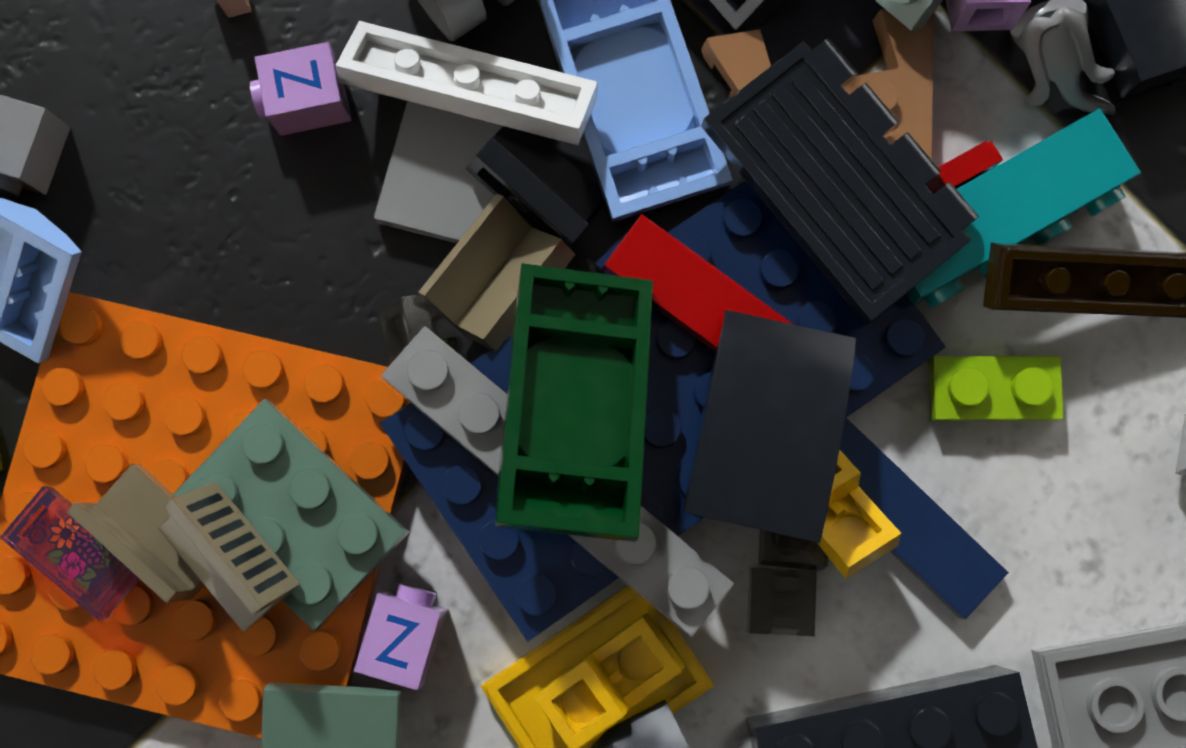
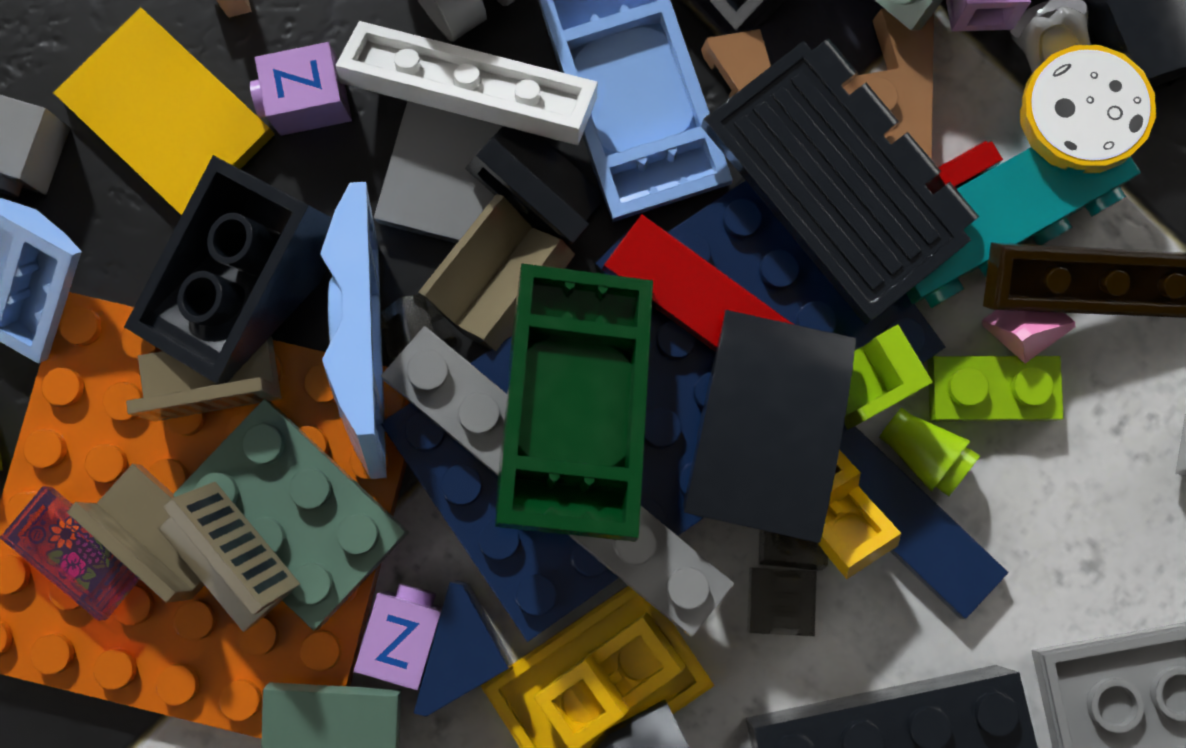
(161, 109): none -> yellow tile
(178, 391): none -> dark tan panel
(230, 272): none -> black slope
(354, 320): none -> light blue slope
(462, 652): none -> dark blue slope
(883, 375): none -> lime panel
(930, 451): none -> lime cone
(1027, 331): none -> bright pink slope
(1087, 108): none -> white tile

